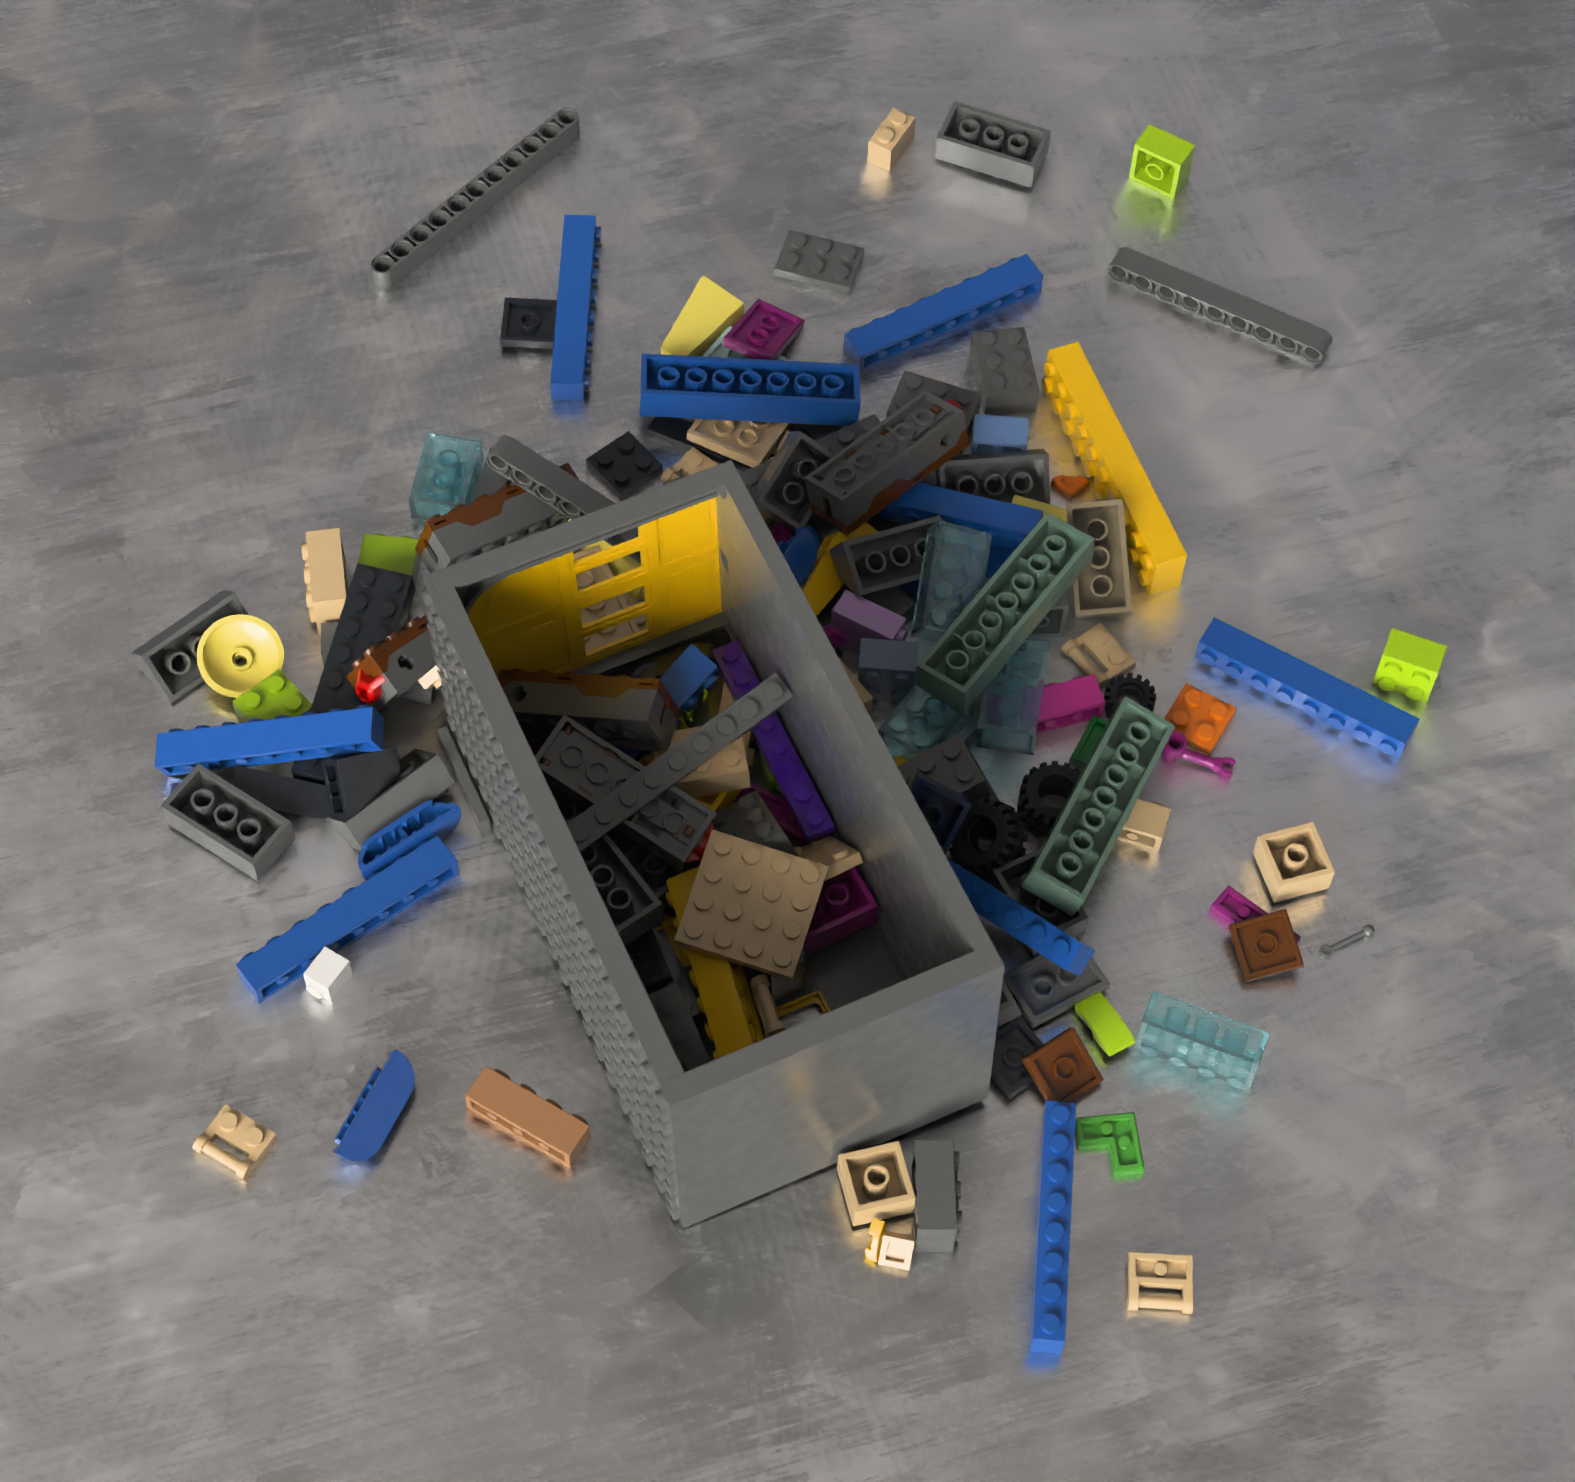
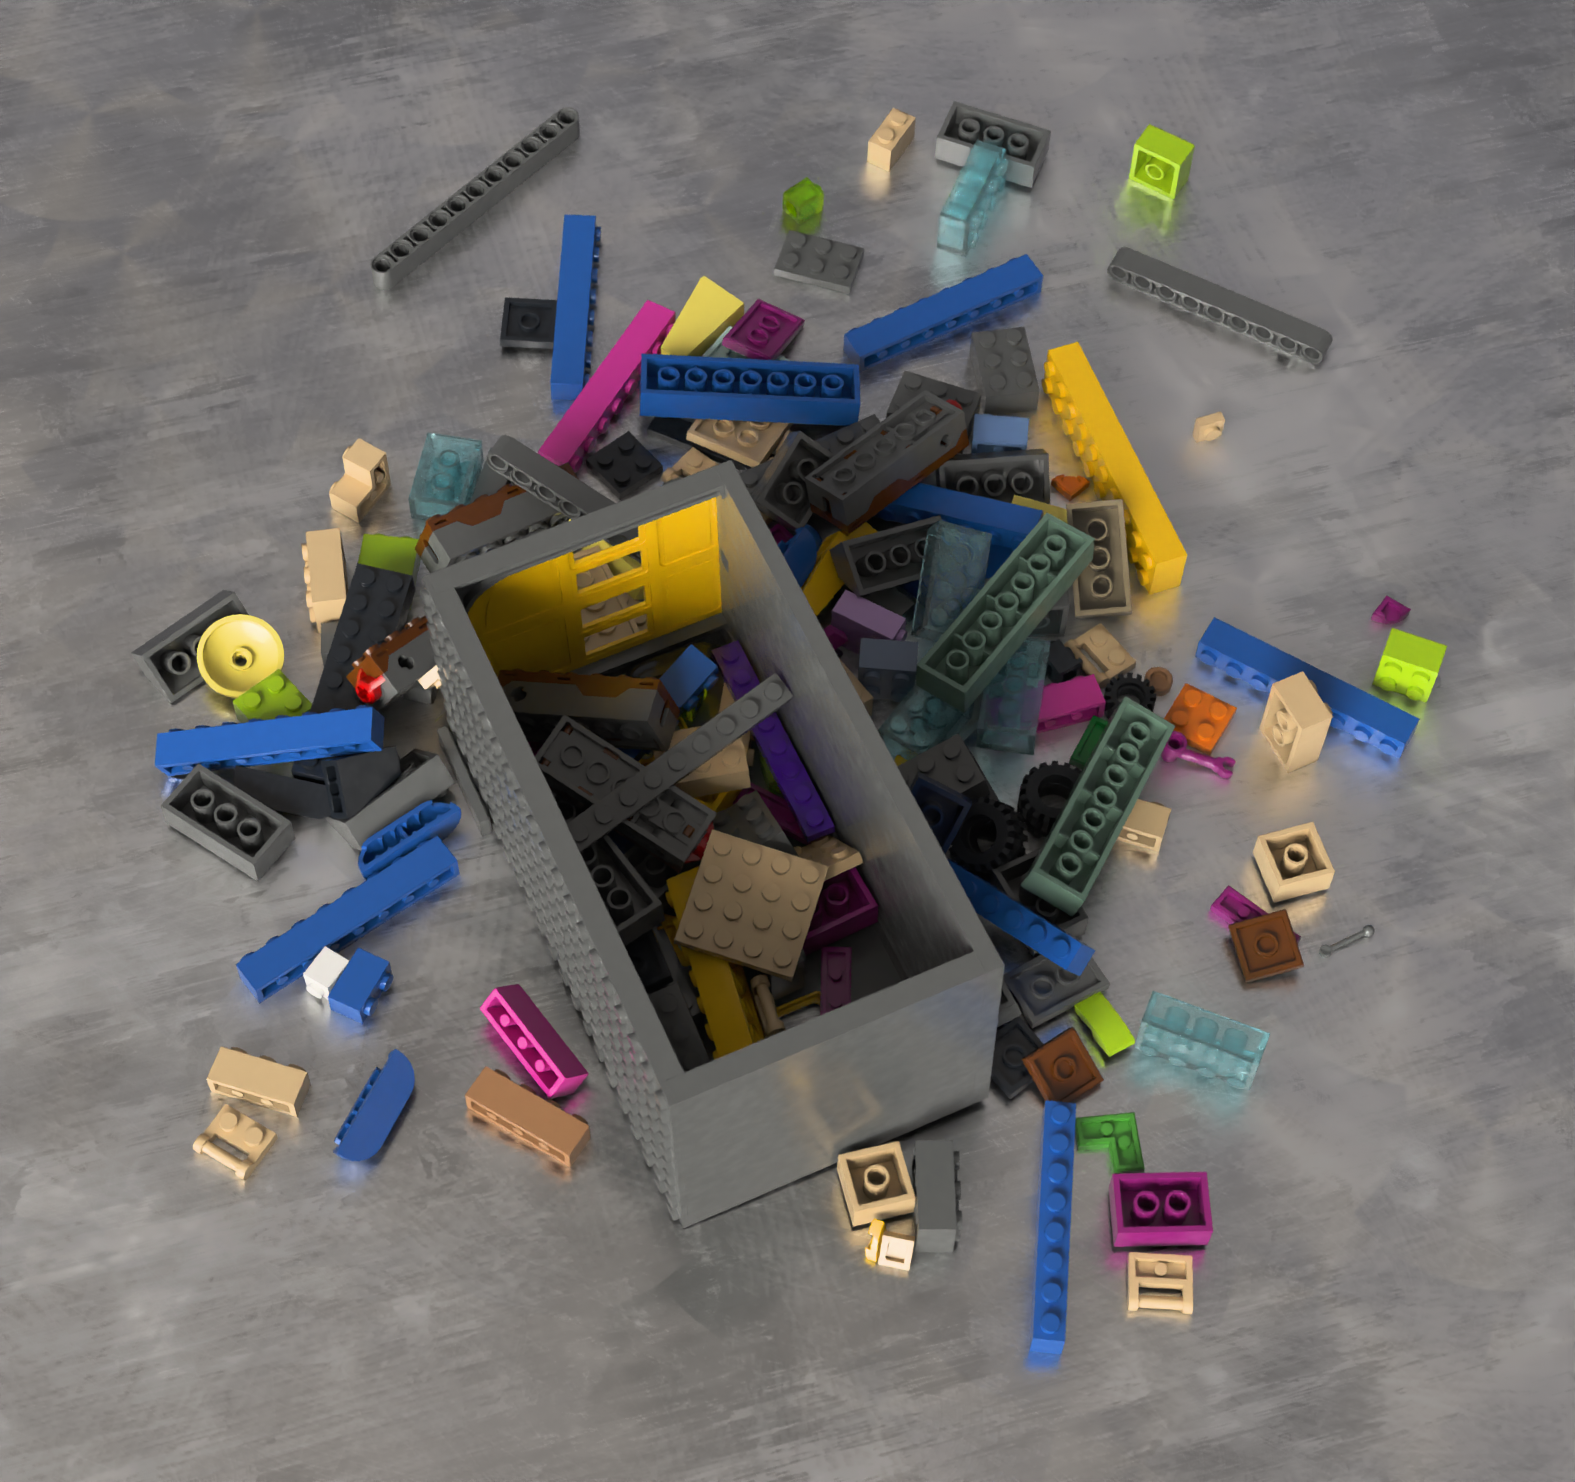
(259, 1080): none -> tan brick
(360, 986): none -> blue brick
(363, 482): none -> tan brick
(534, 1041): none -> dark pink brick
(608, 388): none -> dark pink brick
(803, 200): none -> clear neon green brick
(835, 978): none -> magenta tile
(972, 198): none -> clear light blue brick
(1062, 663): none -> black brick
(1160, 679): none -> medium nougat tile
(1160, 1209): none -> magenta brick
(1208, 427): none -> tan plate
(1295, 721): none -> tan brick
(1390, 612): none -> magenta tile

